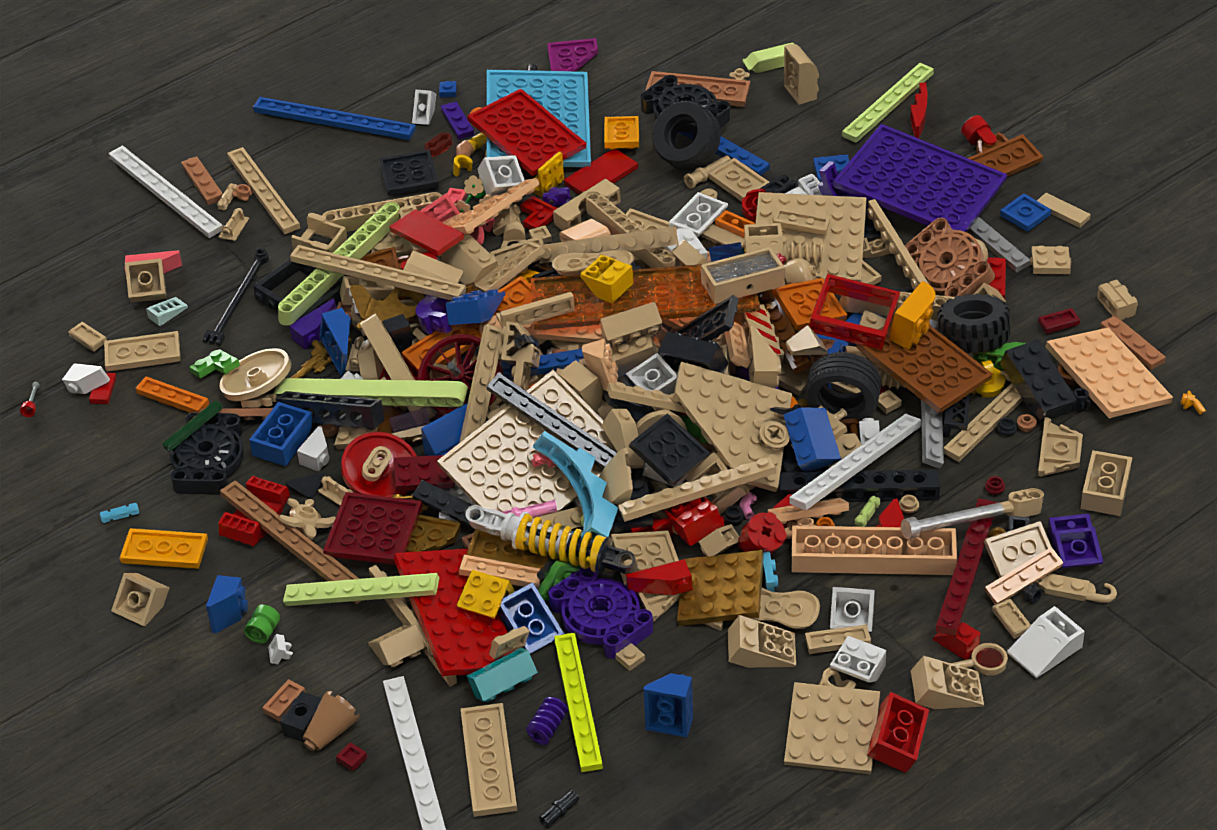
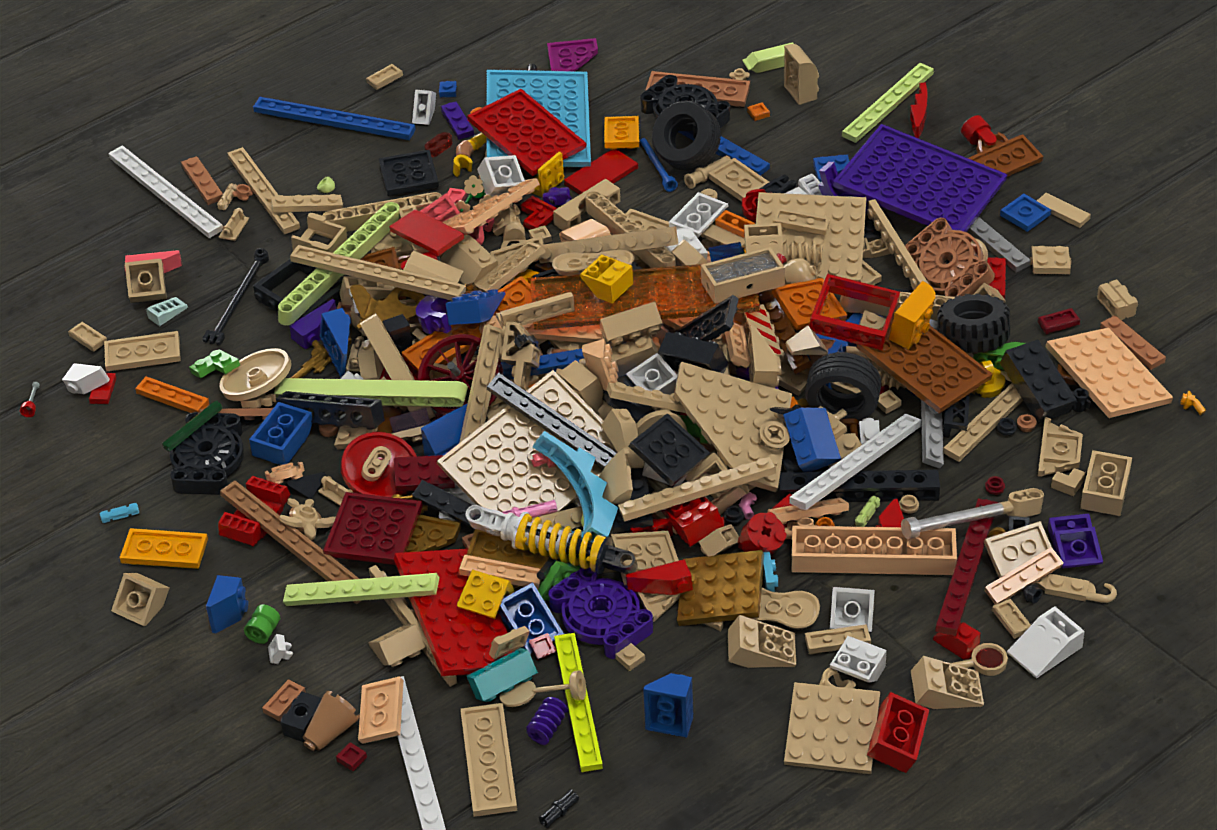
(285, 471): none -> light nougat plate
(306, 203): none -> tan plate
(314, 451): white slope -> none
(326, 185): none -> yellowish green piece
(380, 710): none -> light nougat plate
(384, 76): none -> tan plate
(525, 691): none -> tan piece
(542, 646): none -> tile
(669, 182): none -> blue piece
(758, 111): none -> orange tile
(1068, 484): none -> tan piece

